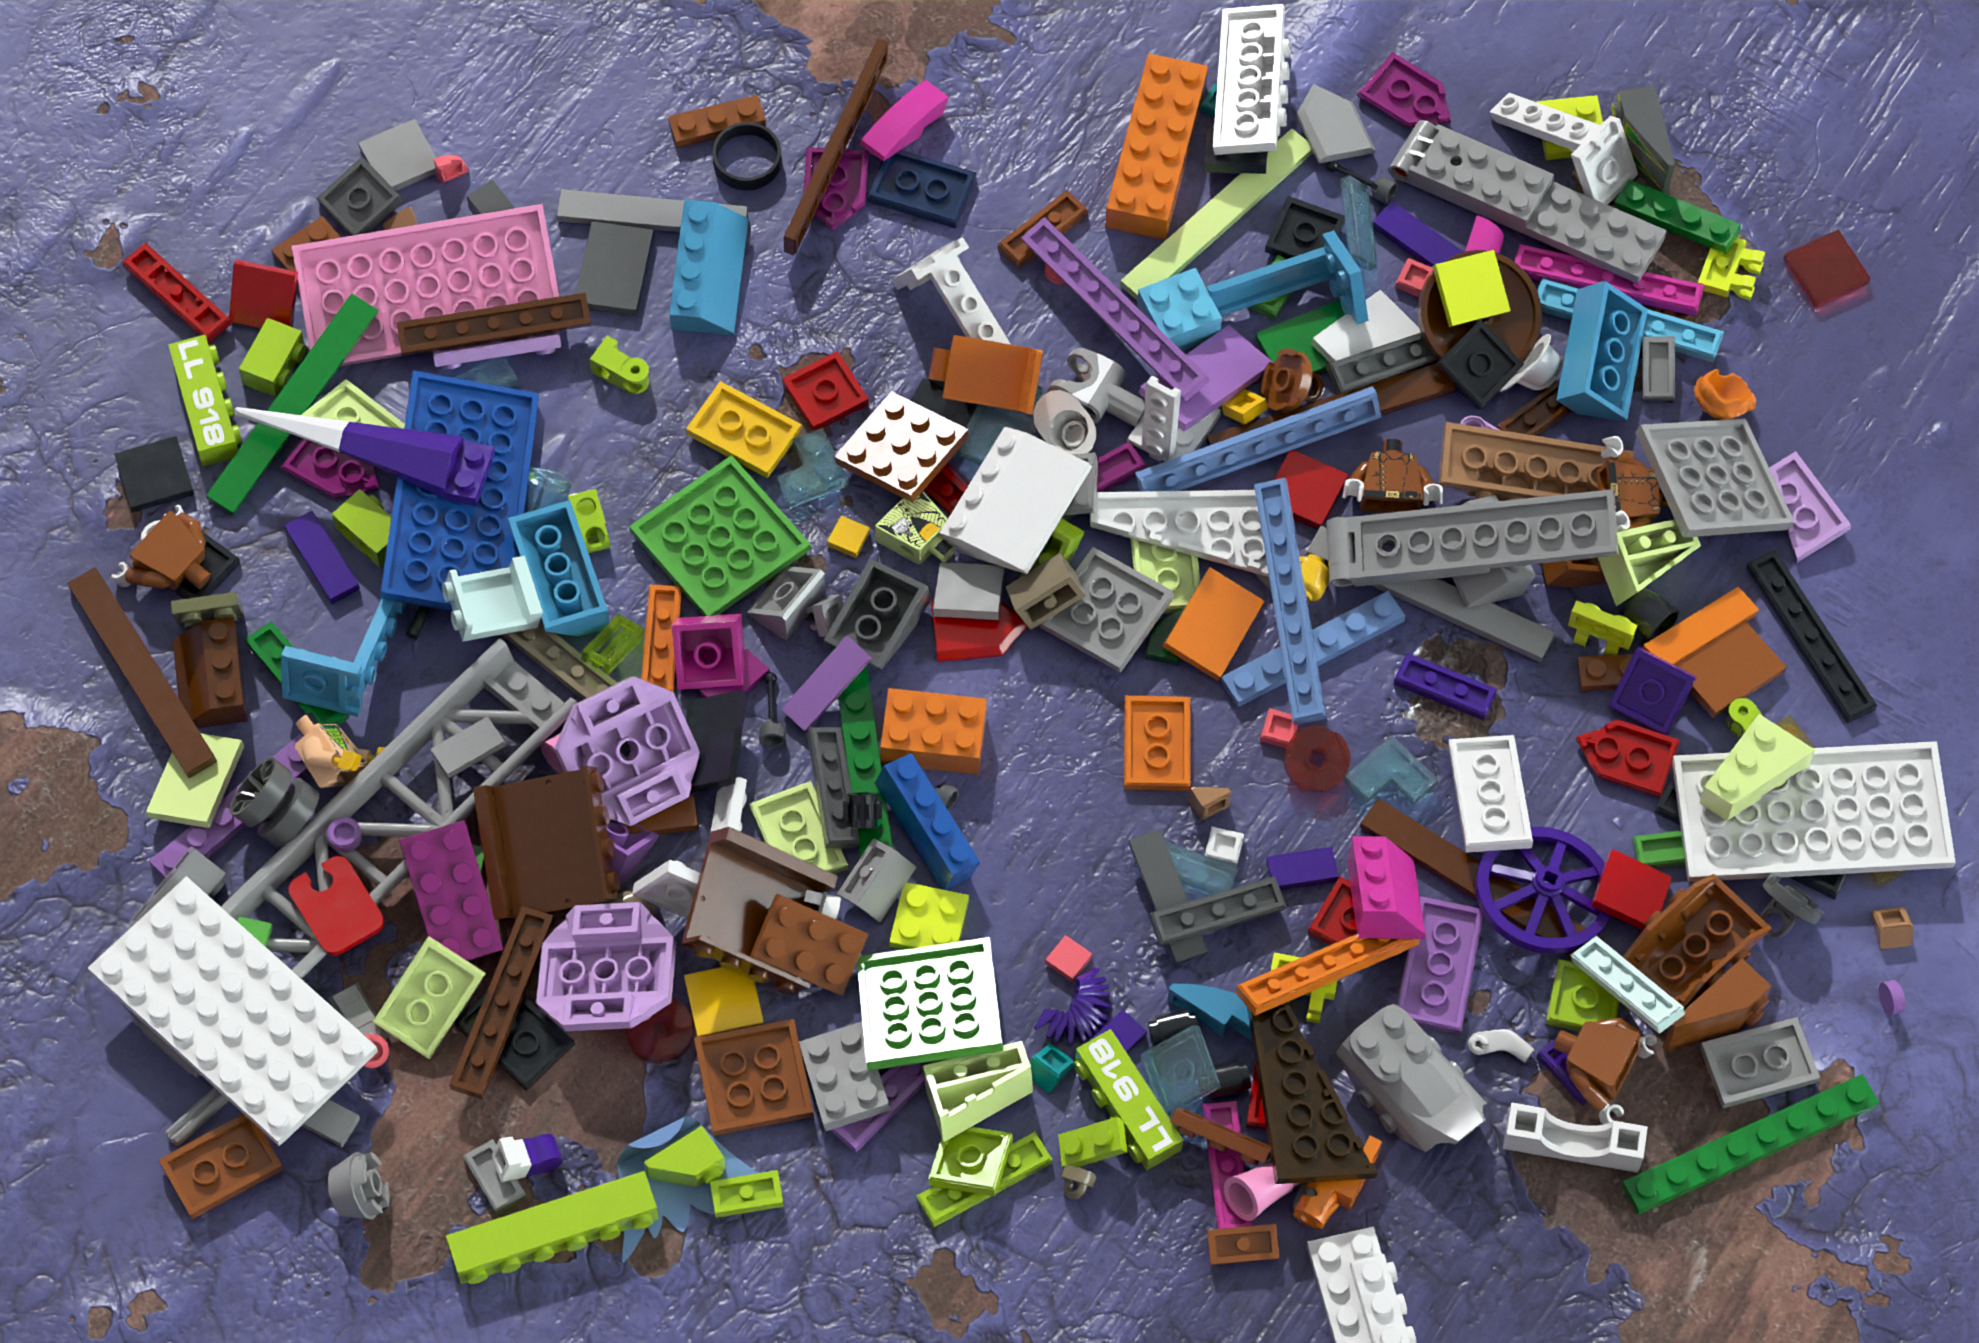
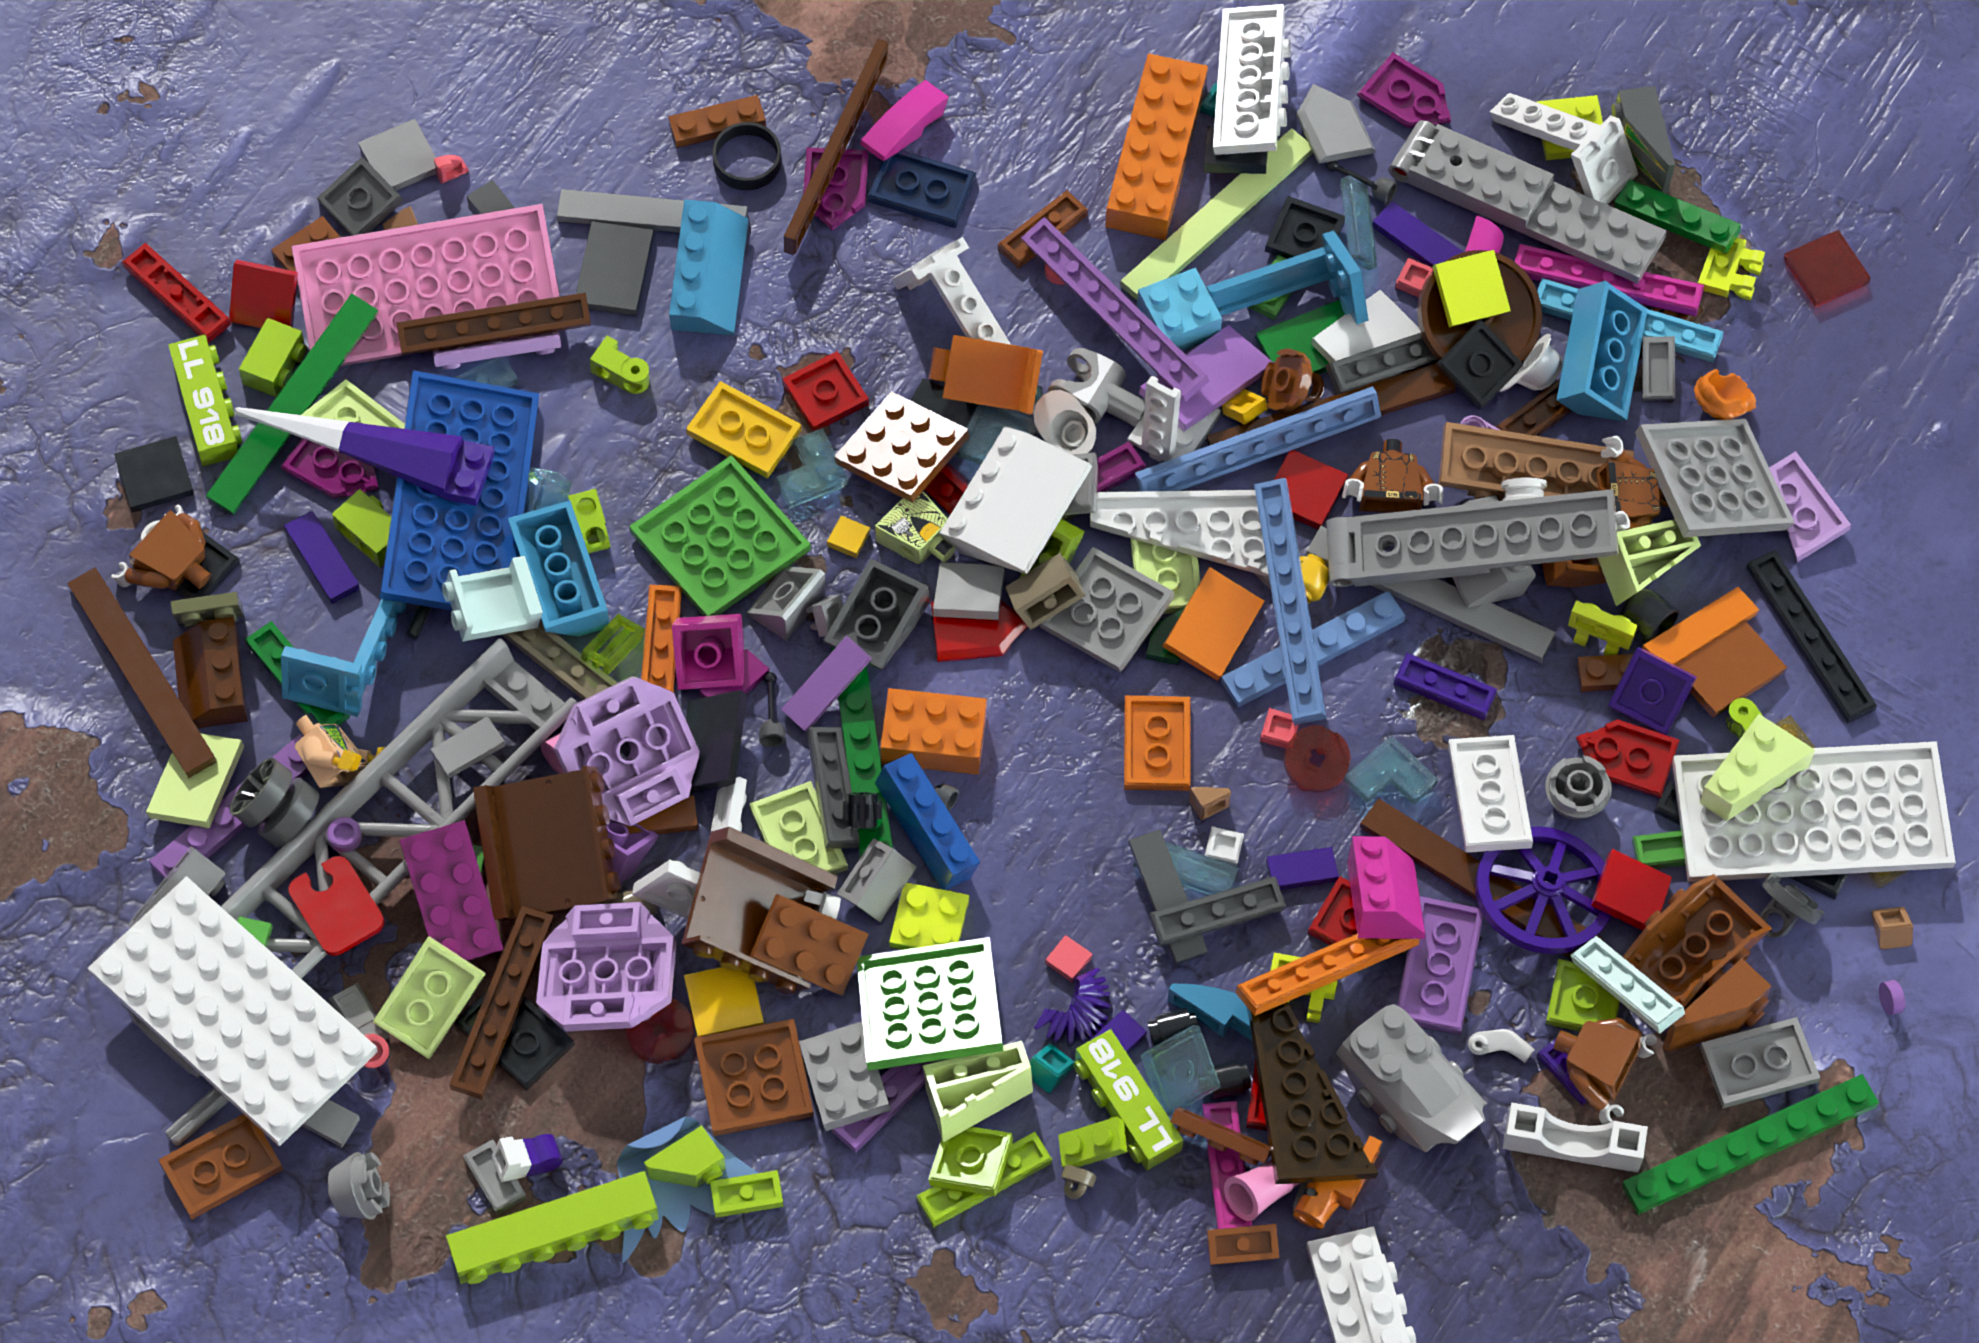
(1523, 488): none -> white wheel
(1578, 787): none -> light grey cone

